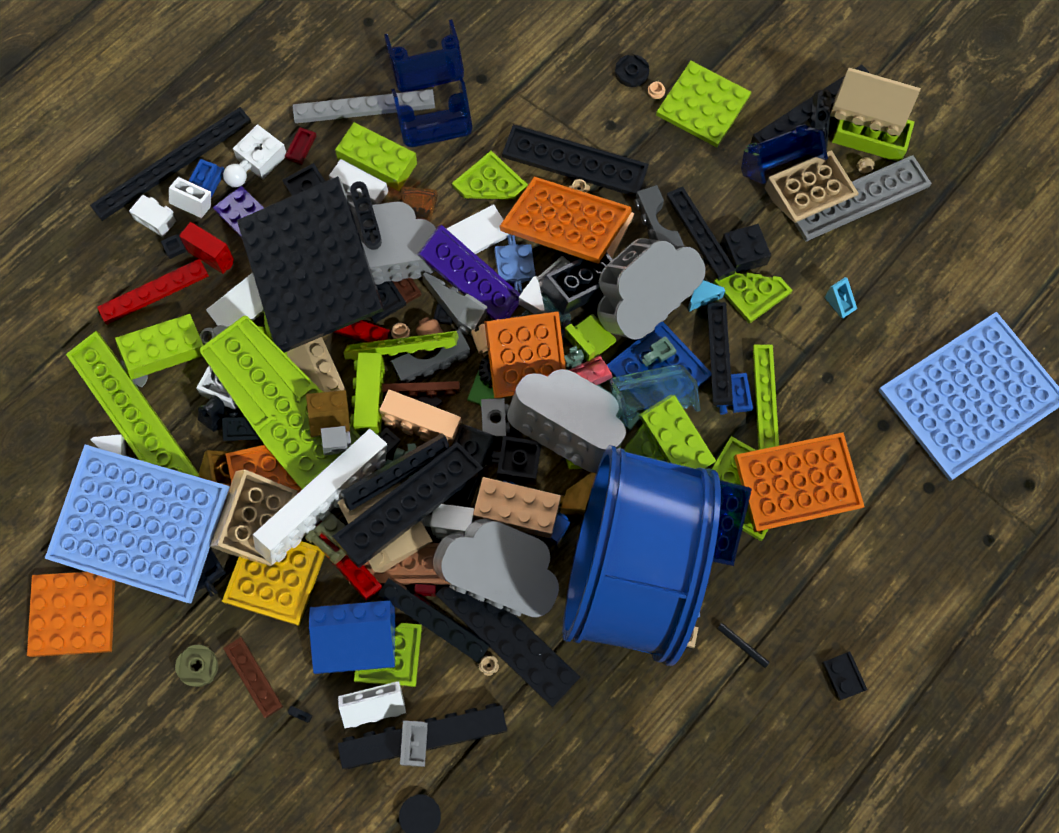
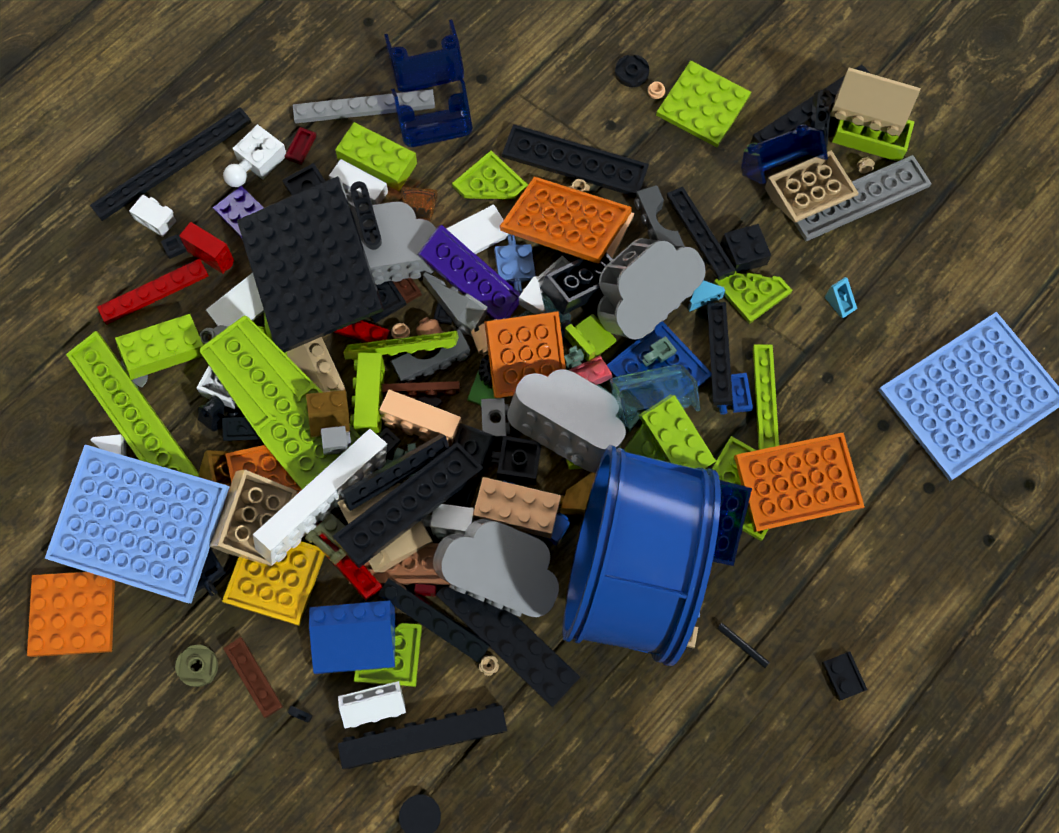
(189, 197): white brick -> none
(207, 175): blue plate -> none
(413, 743): light grey hinge -> none

